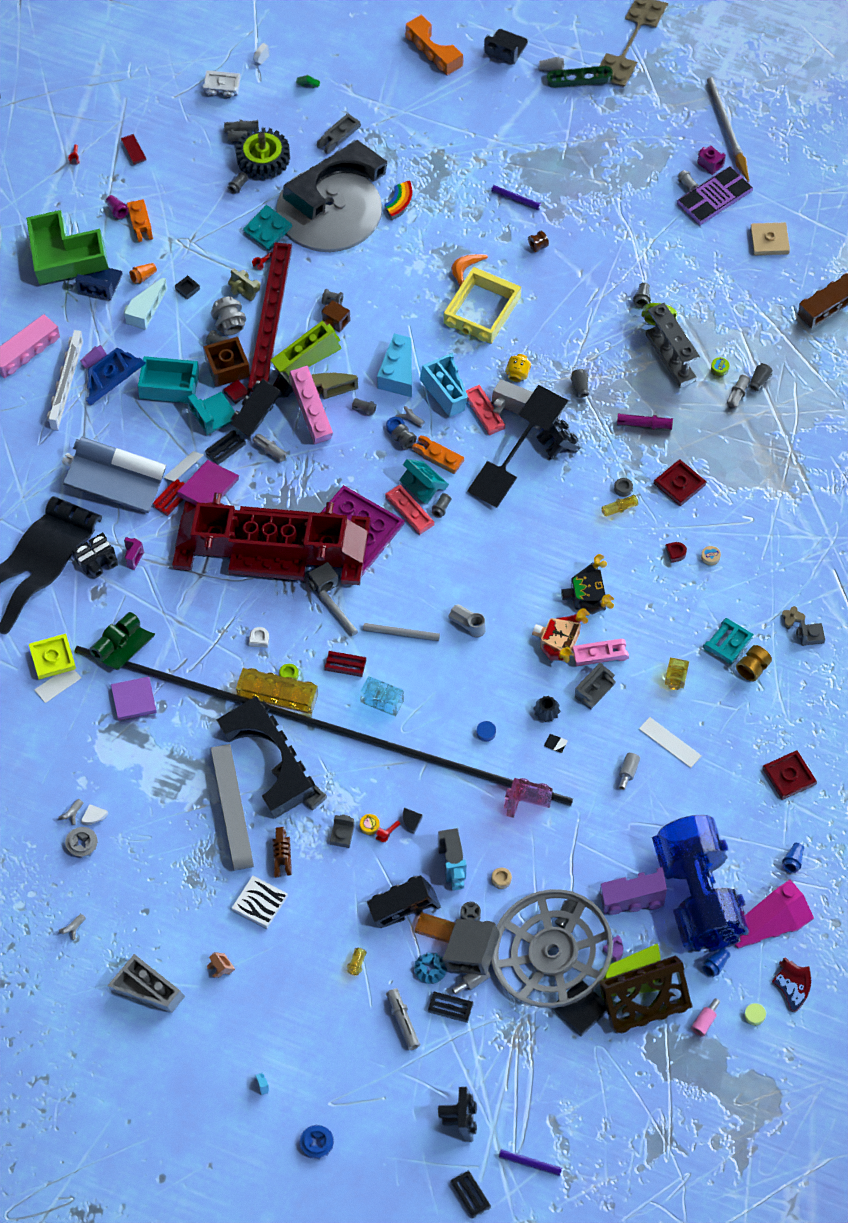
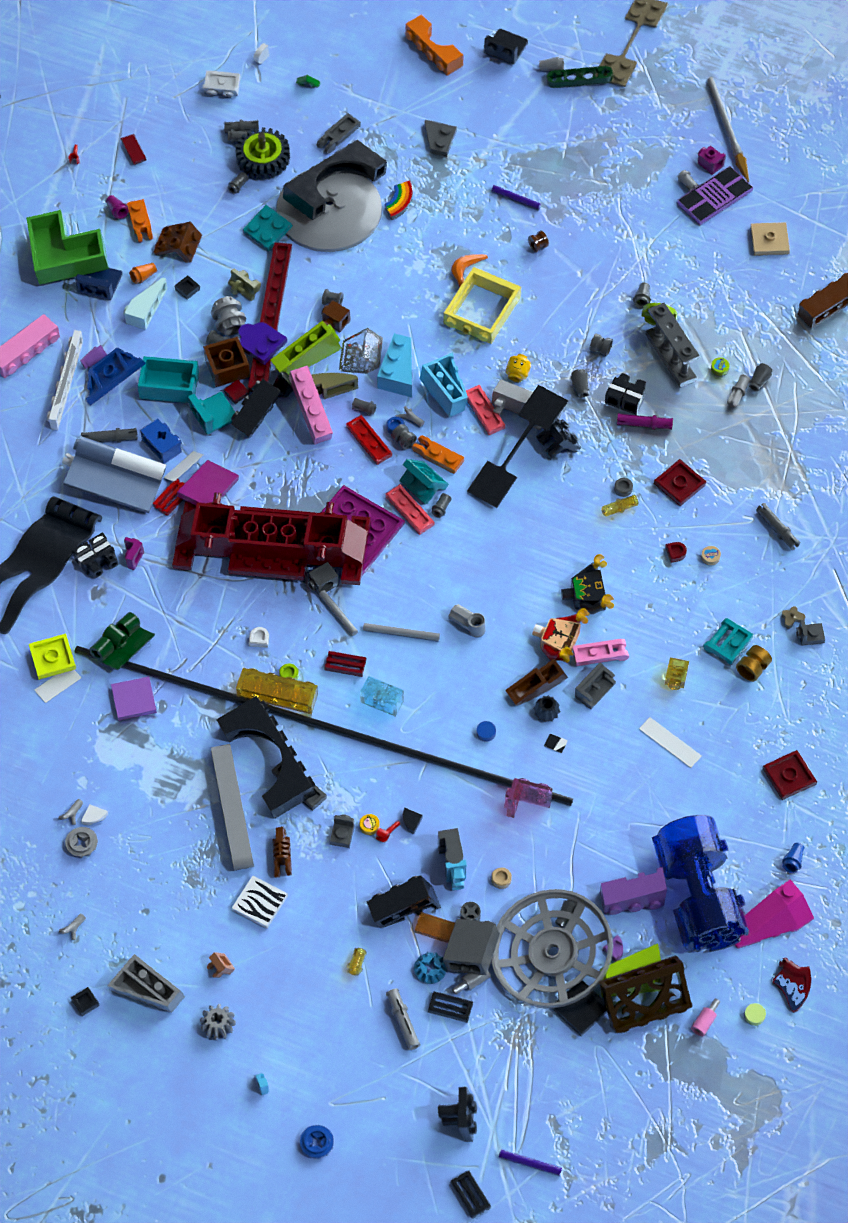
(85, 1001): none -> black tile
(112, 435): none -> dark grey pin
(161, 440): none -> blue brick
(179, 238): none -> reddish brown bracket
(222, 1015): none -> light grey gear
(224, 444): black tile -> none
(260, 261): red hand -> none
(261, 341): none -> dark purple plate
(270, 447): light grey axle -> none
(361, 352): none -> clear slope
(369, 439): none -> red tile
(440, 137): none -> dark grey wing
(536, 683): none -> reddish brown slope
(600, 344): none -> dark grey wheel
(625, 394): none -> black hips
(628, 769): light grey piece -> none
(714, 964): blue cone -> none
(783, 532): none -> dark grey pin

